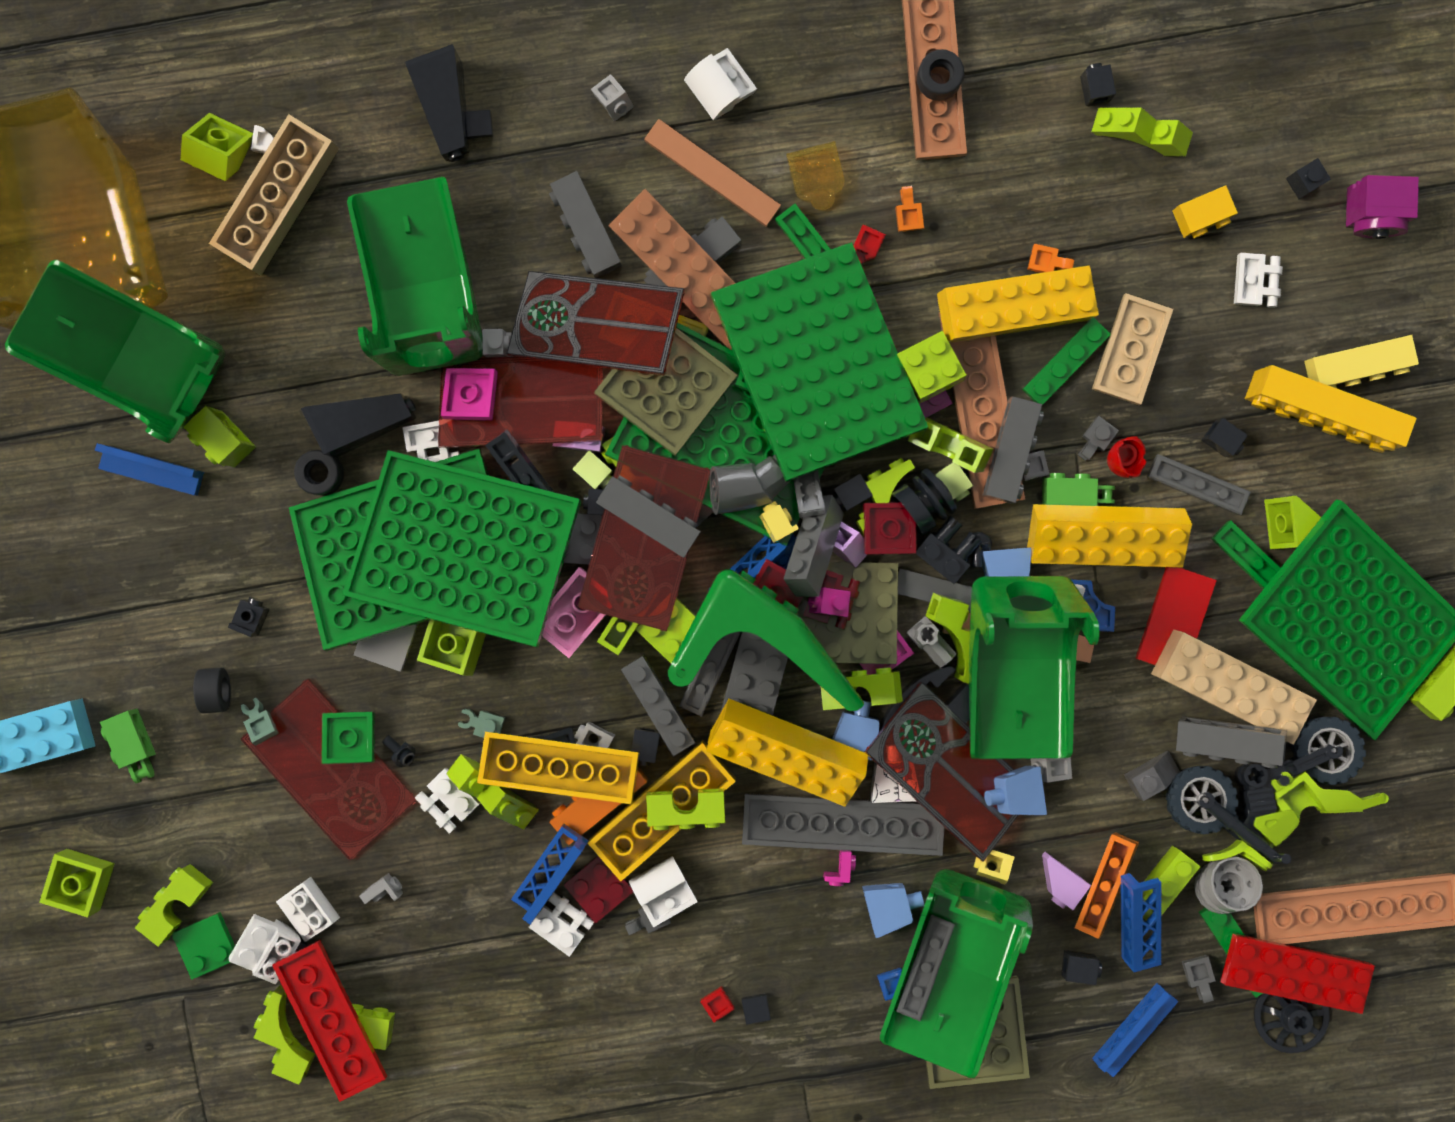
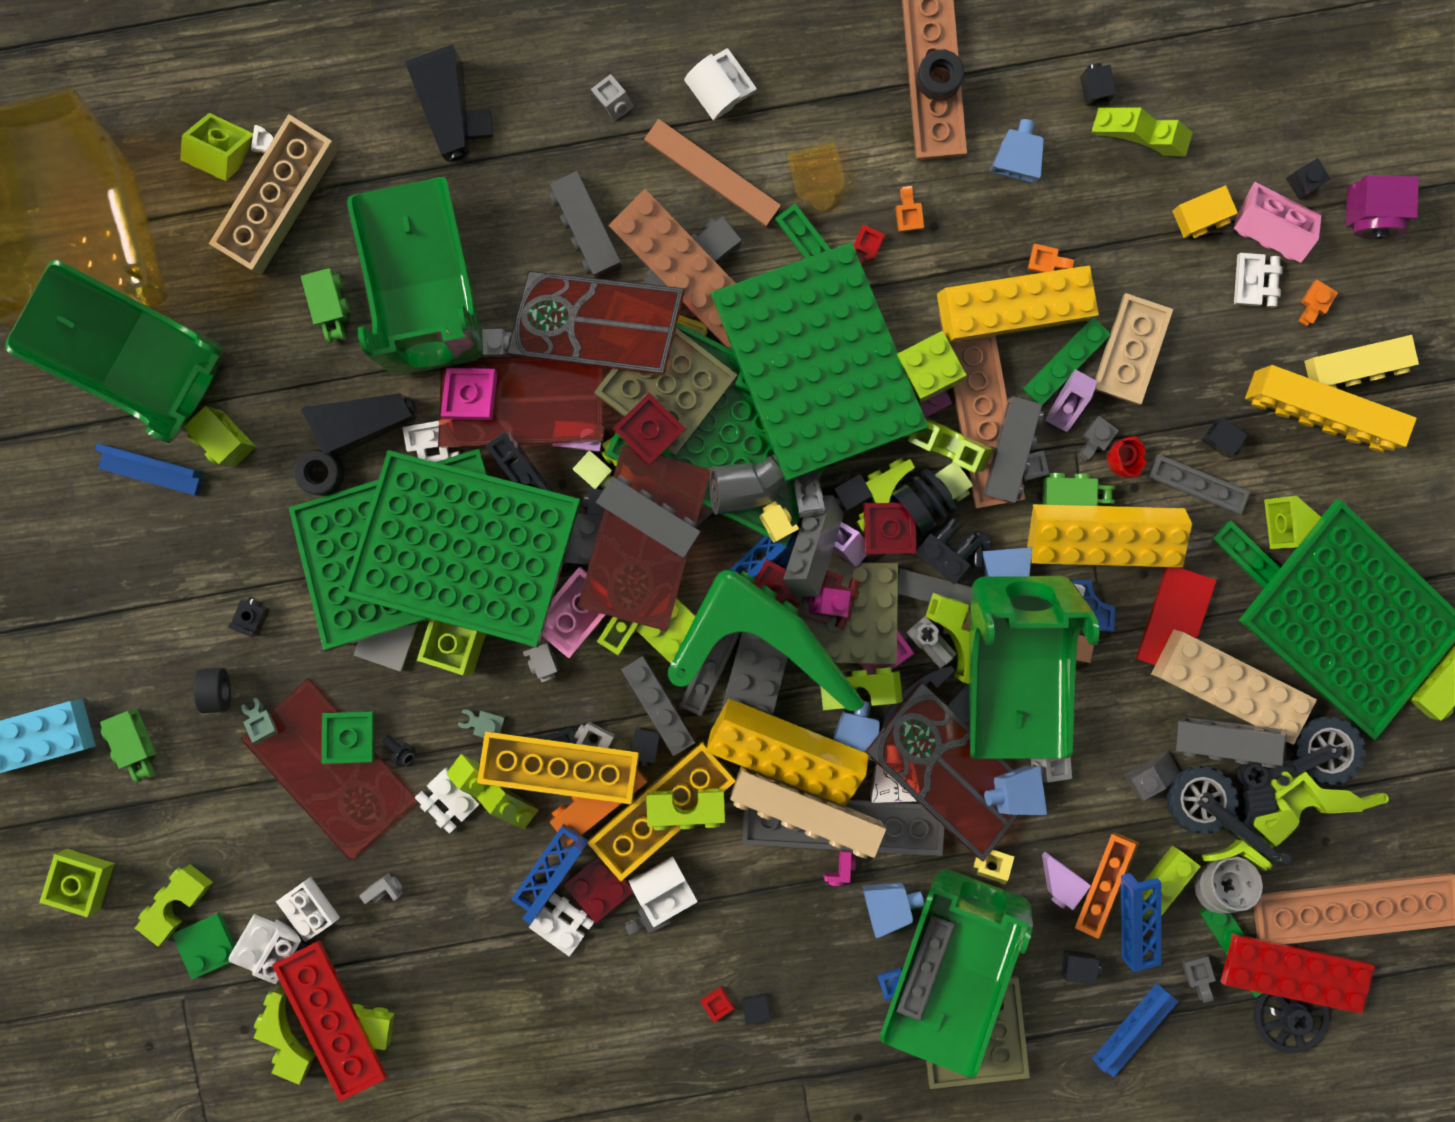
(326, 302): none -> bright green brick
(542, 662): none -> light grey brick
(649, 429): none -> dark red plate
(807, 811): none -> tan brick
(1020, 154): none -> medium blue torso
(1071, 400): none -> lavender slope
(1278, 223): none -> bright pink slope
(1318, 300): none -> orange plate

